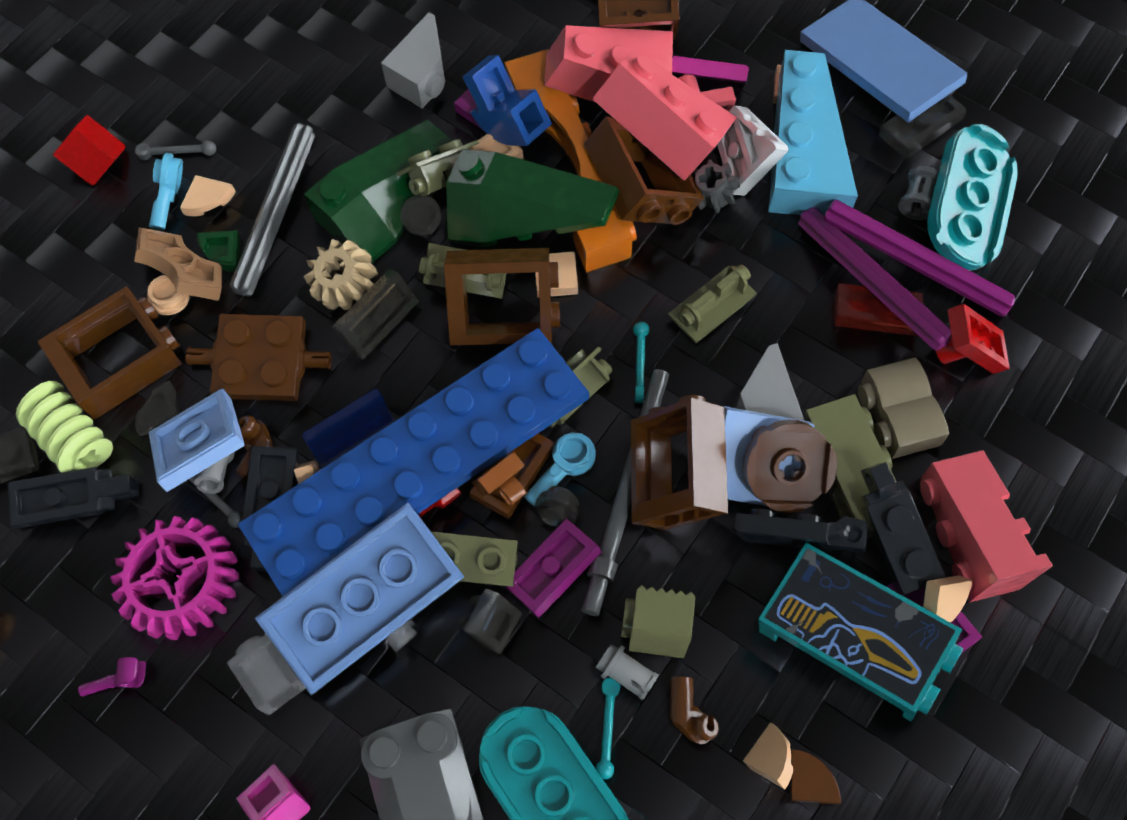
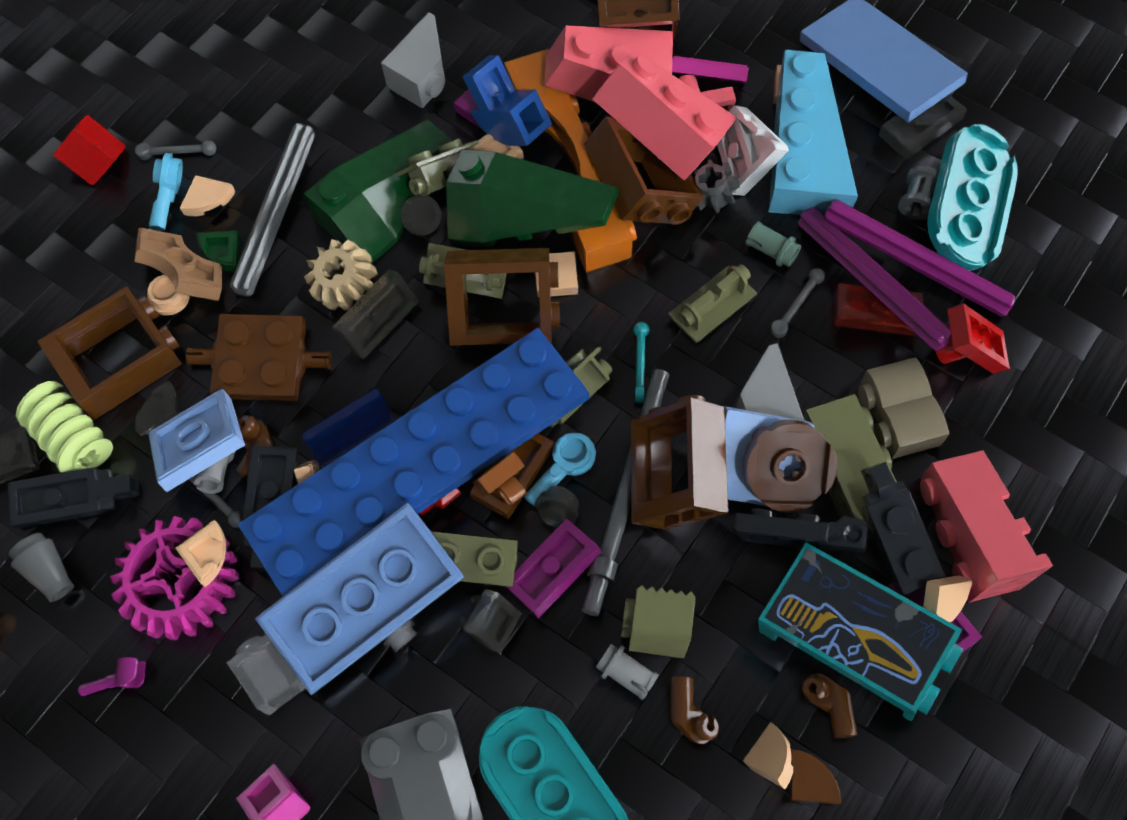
(41, 565): none -> dark grey cone
(205, 552): none -> light nougat tile
(610, 689): teal hinge -> none
(773, 244): none -> sand green pin
(779, 327): none -> dark grey hinge
(834, 700): none -> reddish brown arm

